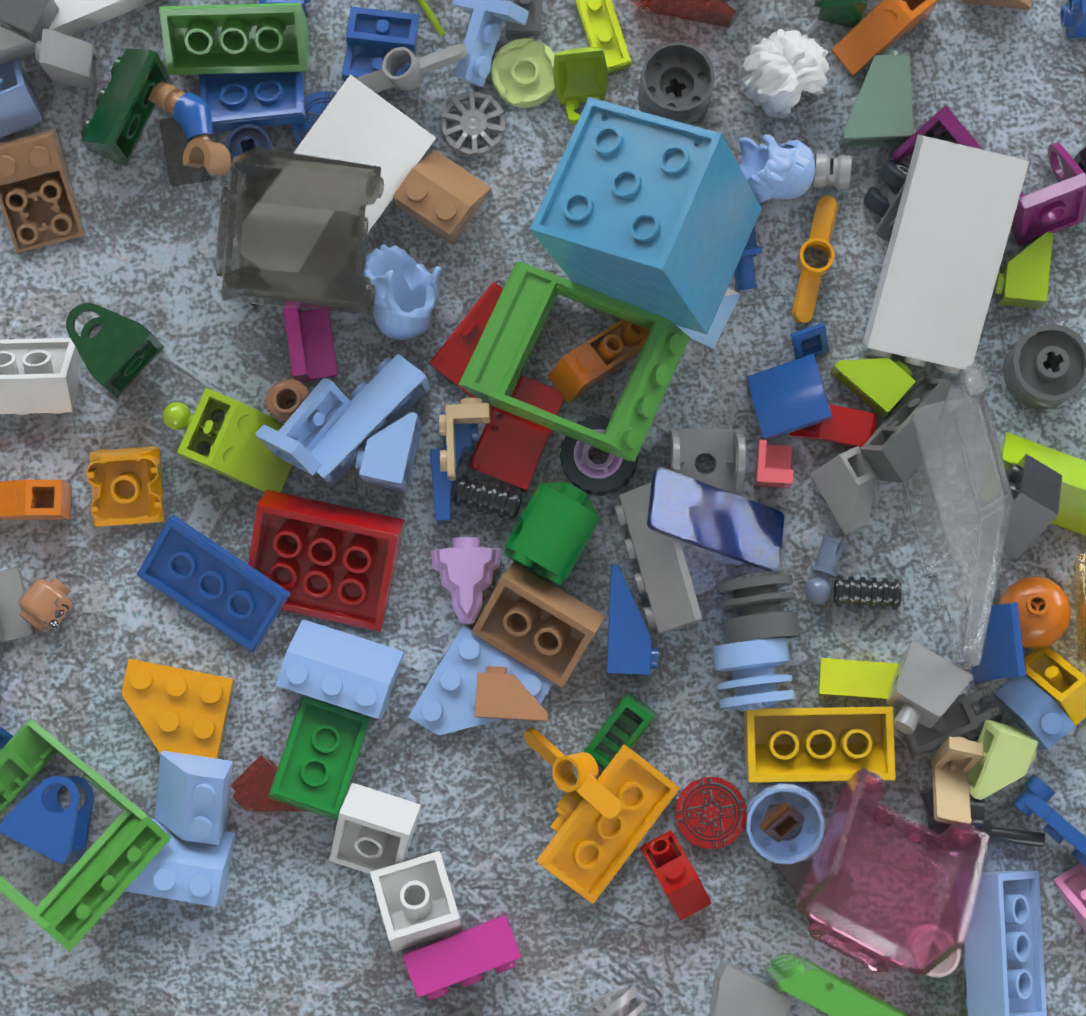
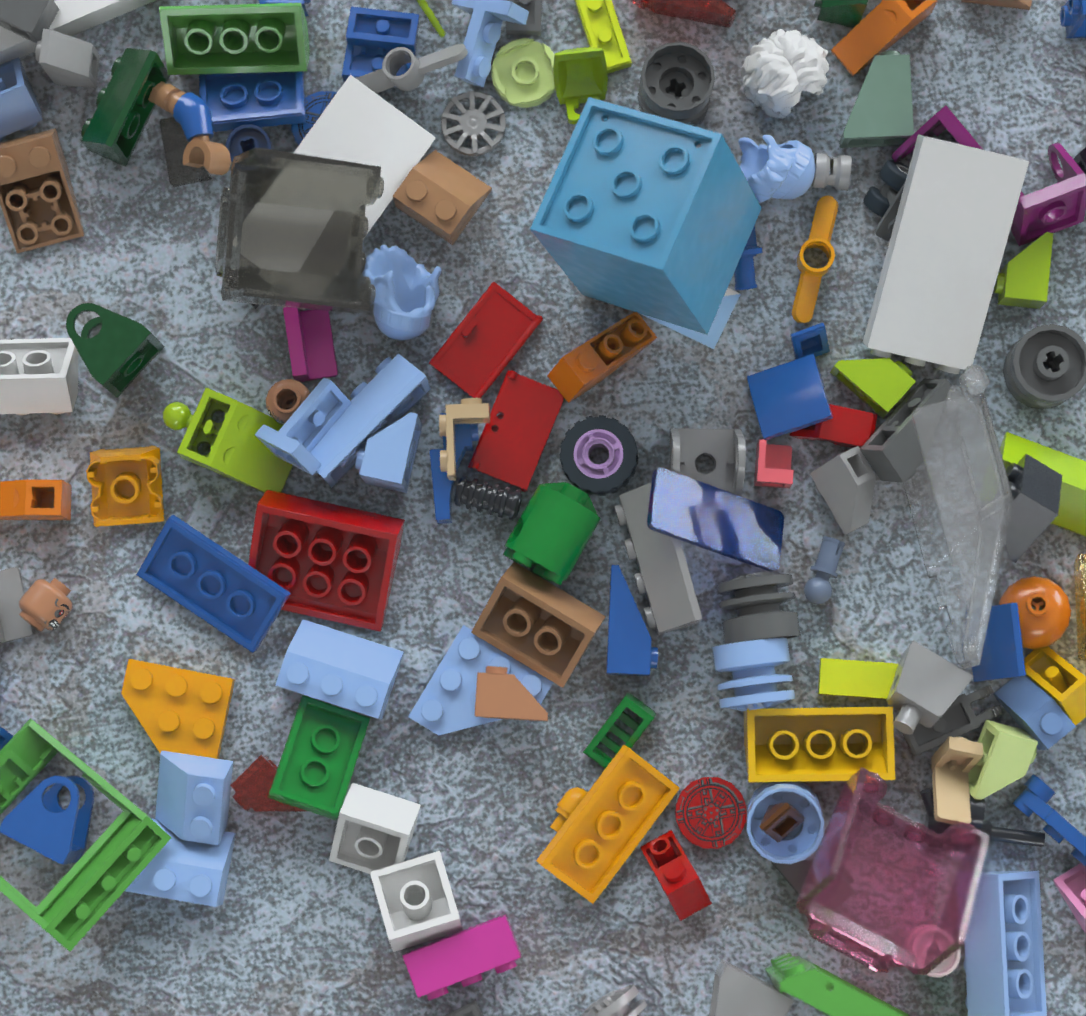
(466, 573): lavender rock -> none
(513, 334): bright green window -> none
(587, 771): light orange piece -> none
(867, 592): black piece -> none

